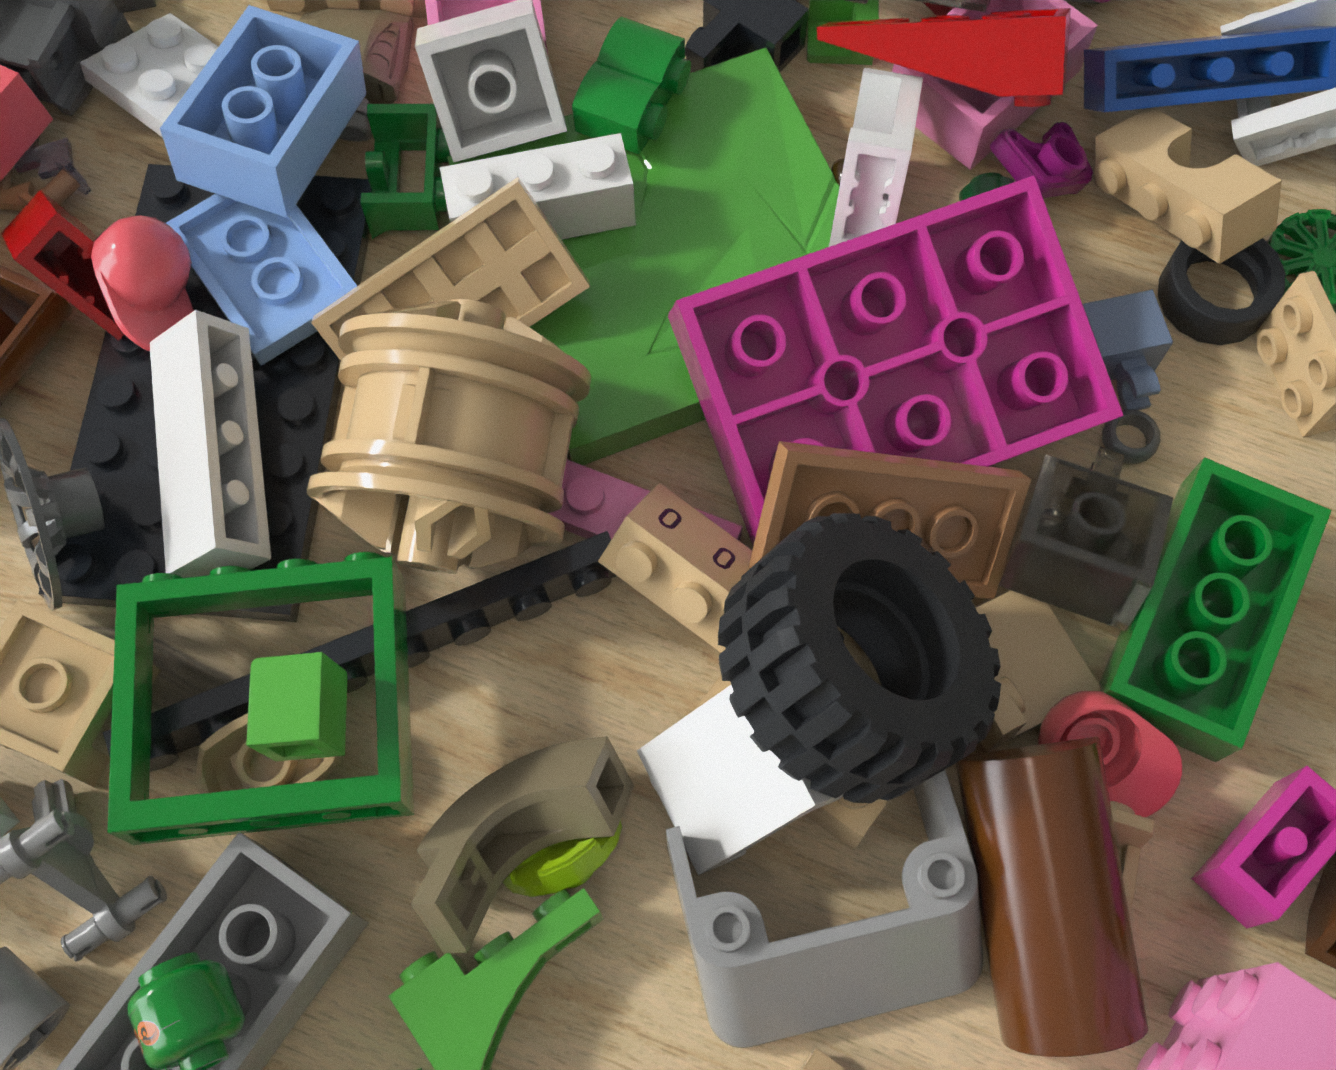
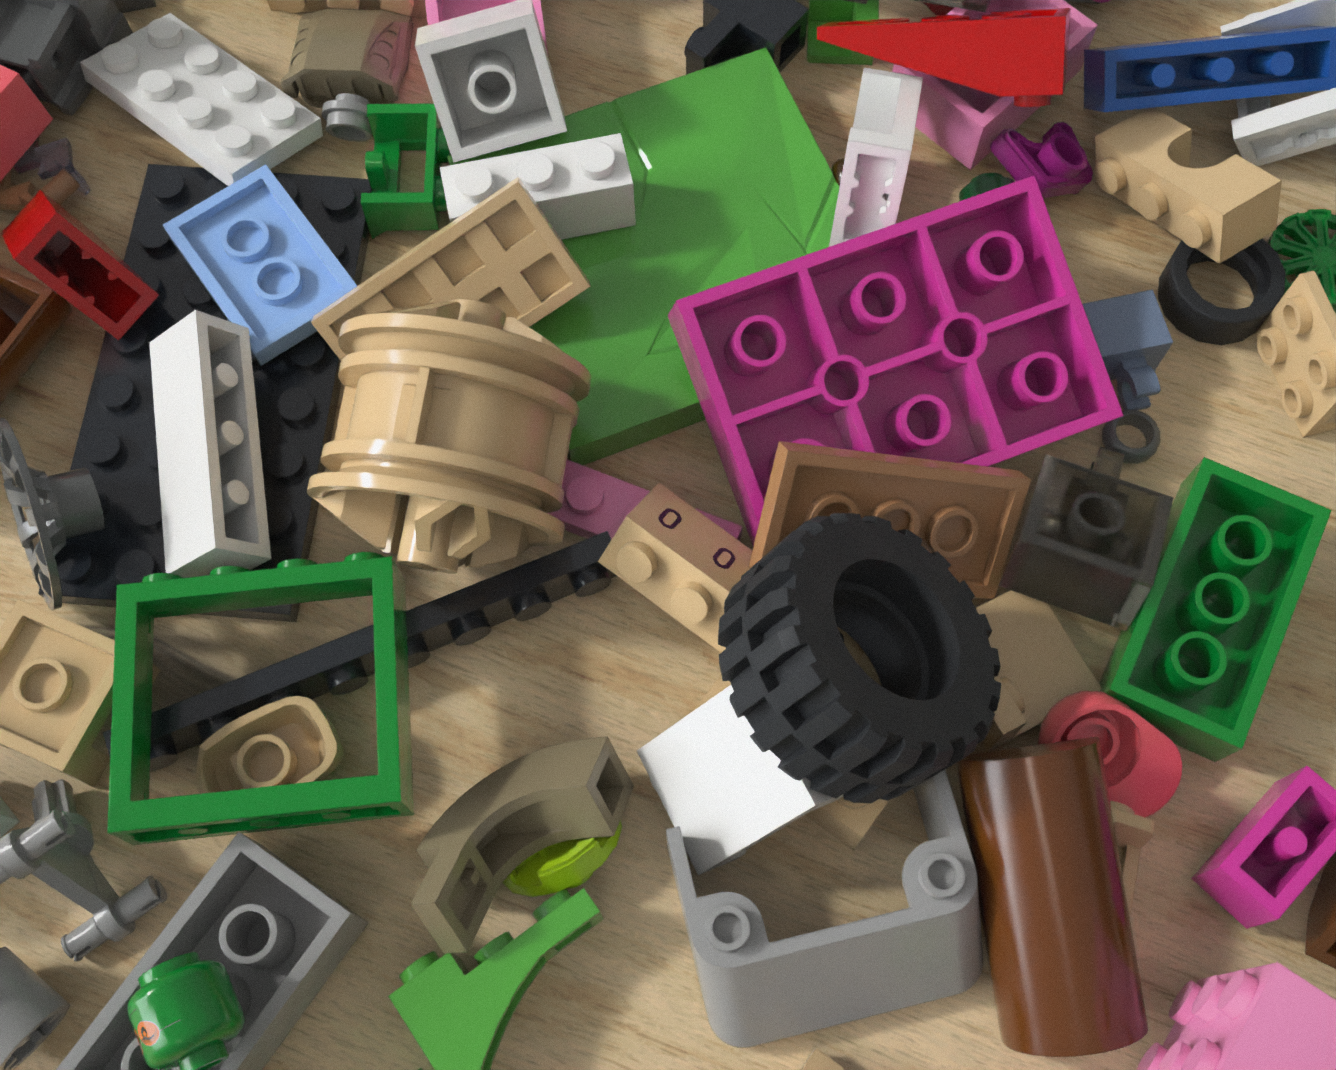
(143, 276): coral cap -> none
(265, 111): light blue brick -> none
(297, 707): bright green panel -> none
(631, 84): green brick -> none

